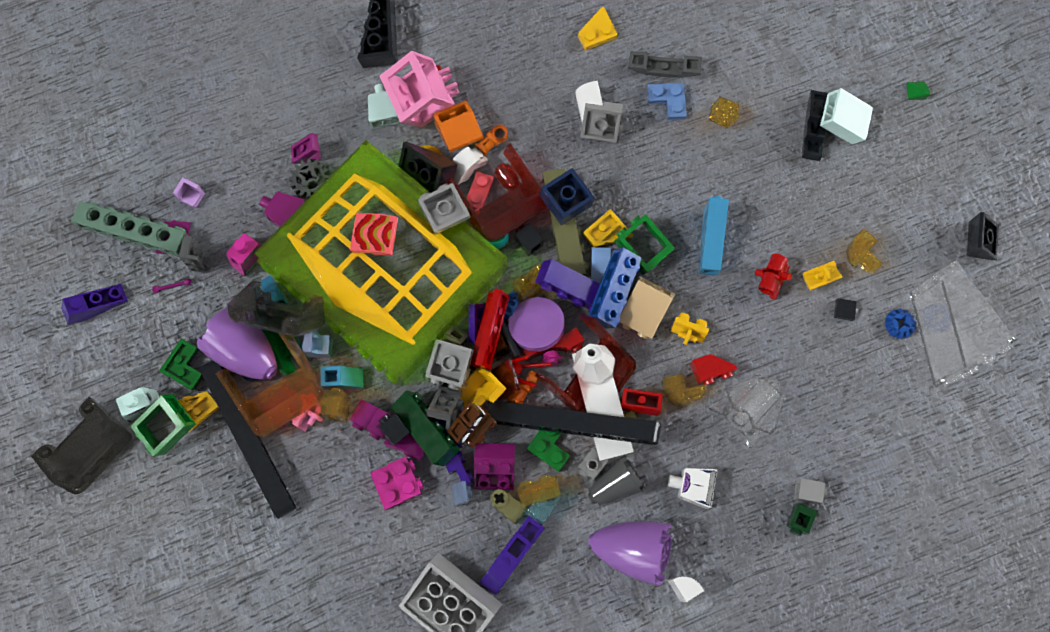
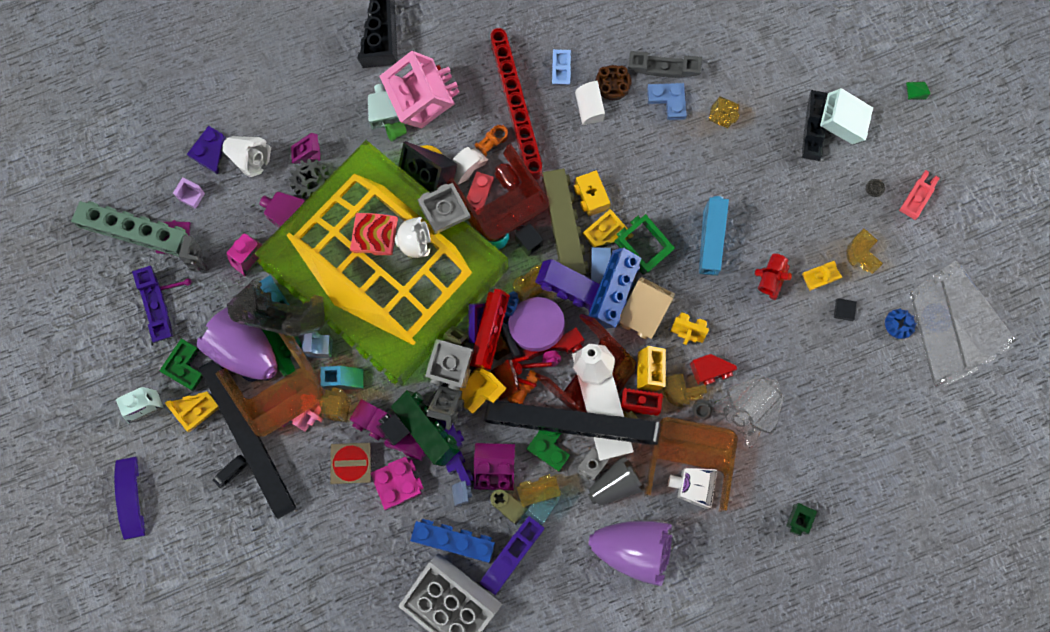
(85, 450): clear smoke windscreen -> none
(92, 303): dark purple slope -> none
(127, 498): none -> dark purple slope
(154, 304): none -> dark purple slope
(176, 413): green window -> none
(208, 149): none -> dark purple wing
(230, 471): none -> black beam
(247, 153): none -> white cone
(350, 463): none -> piece
(395, 130): none -> bright green piece
(413, 238): none -> white cylinder
(453, 542): none -> blue brick
(457, 126): orange slope -> none
(471, 425): reddish brown hips -> none
(515, 95): none -> red beam
(561, 67): none -> light blue slope
(566, 196): dark blue brick -> none
(591, 183): none -> yellow brick
(597, 30): yellow wing -> none
(602, 121): light grey plate -> none
(613, 82): none -> reddish brown tile
(651, 369): none -> yellow brick
(685, 588): white brick -> none
(696, 446): none -> clear orange windscreen
(702, 408): none -> dark grey plate
(810, 491): light grey brick -> none
(875, 187): none -> clear smoke plate
(918, 196): none -> coral hinge
(982, 237): black slope -> none

